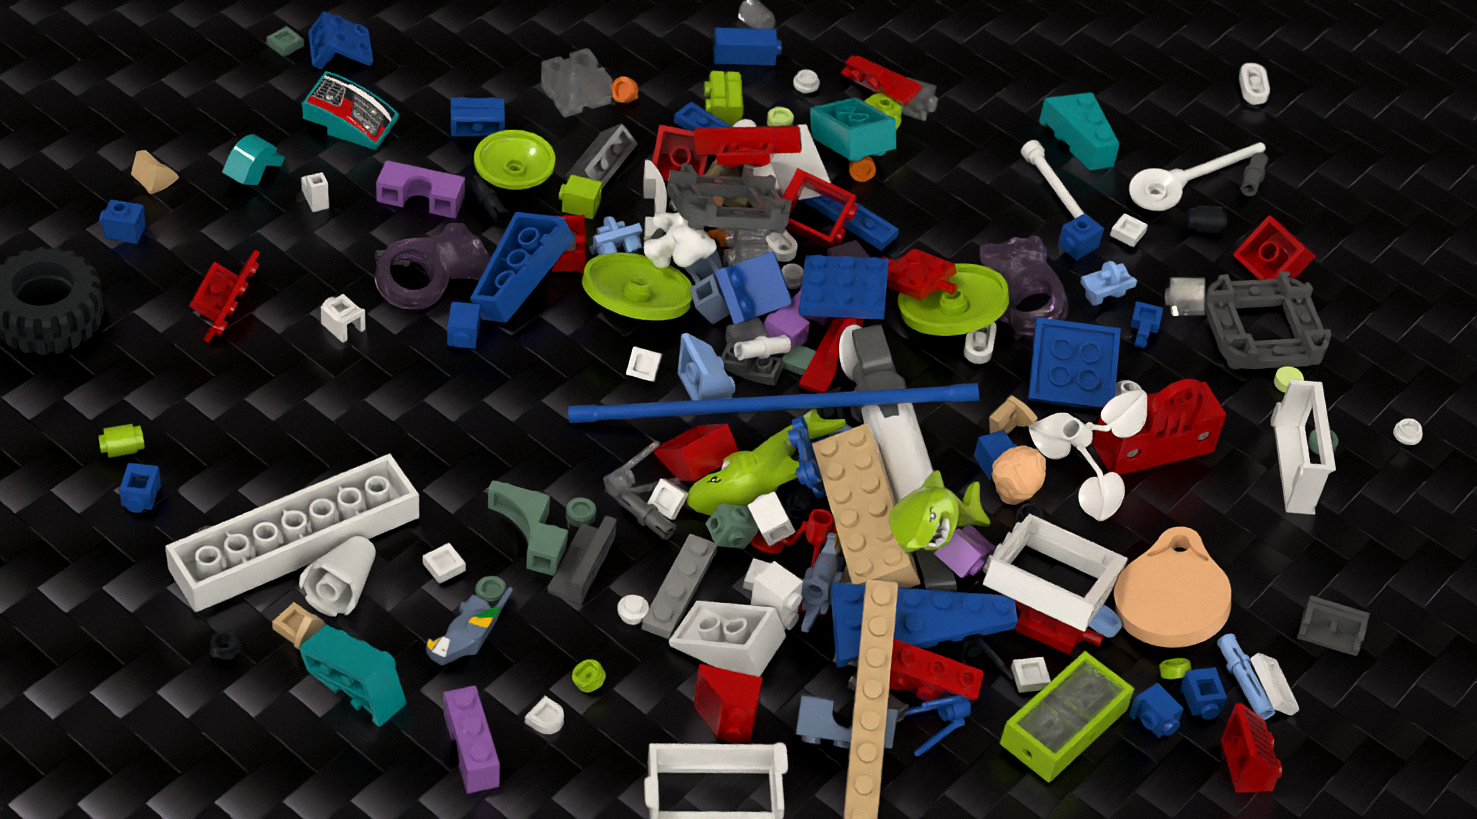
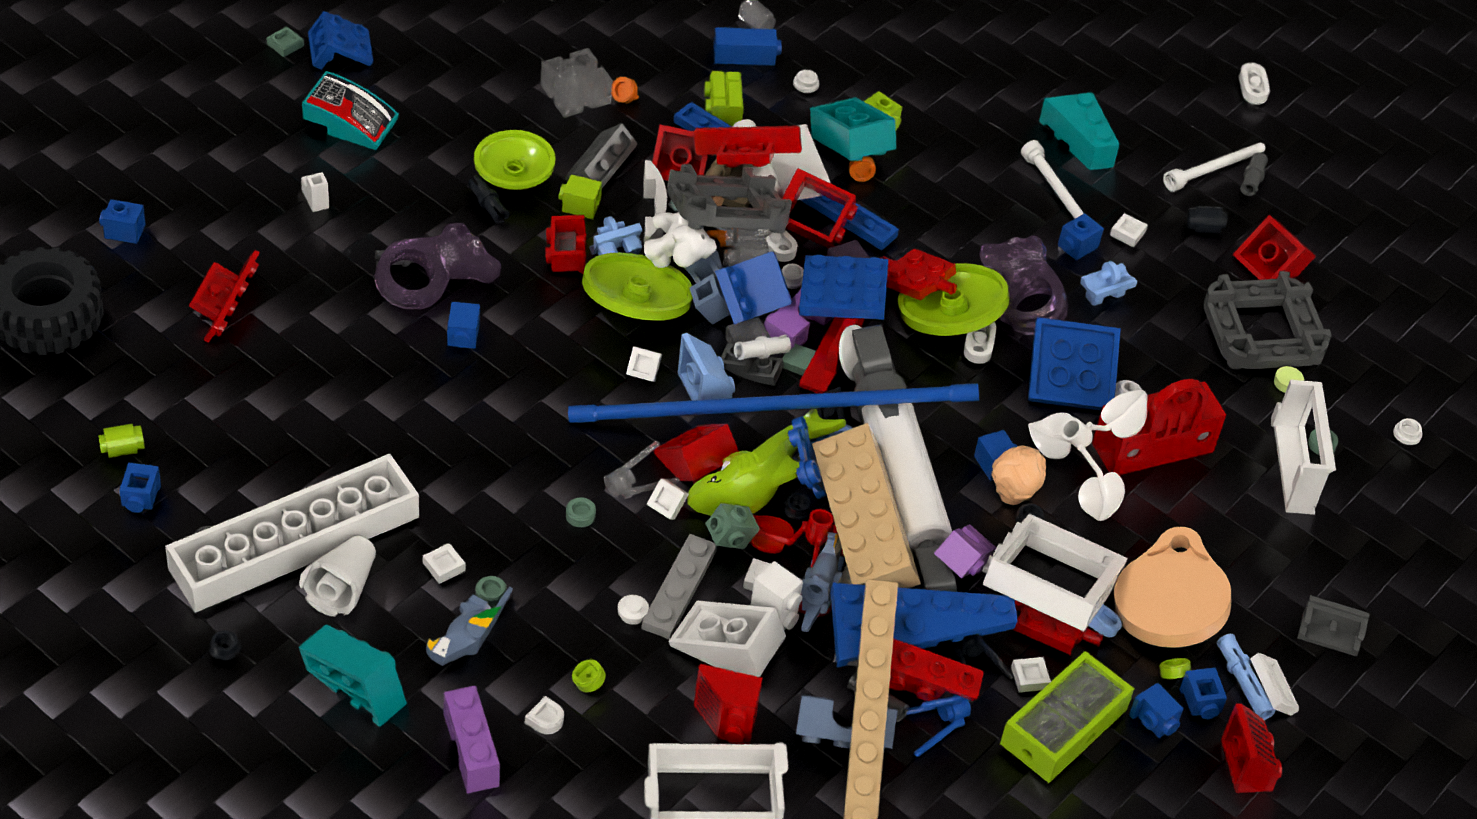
(152, 173): tan tile -> none
(250, 159): teal brick -> none
(297, 624): tan tile -> none
(338, 313): white window -> none
(402, 181): medium lavender arch -> none
(476, 116): blue brick -> none
(519, 263): blue wedge -> none
(530, 511): sand green arch -> none
(583, 561): dark grey panel -> none
(647, 514): dark grey pin -> none
(771, 518): white brick -> none
(780, 117): yellowish green tile -> none
(881, 79): red bracket -> none
(922, 103): clear brick -> none
(924, 509): lime piece -> none
(1010, 415): tan tile -> none
(1145, 319): blue plate -> none
(1155, 189): white dish -> none
(1186, 296): clear brick -> none

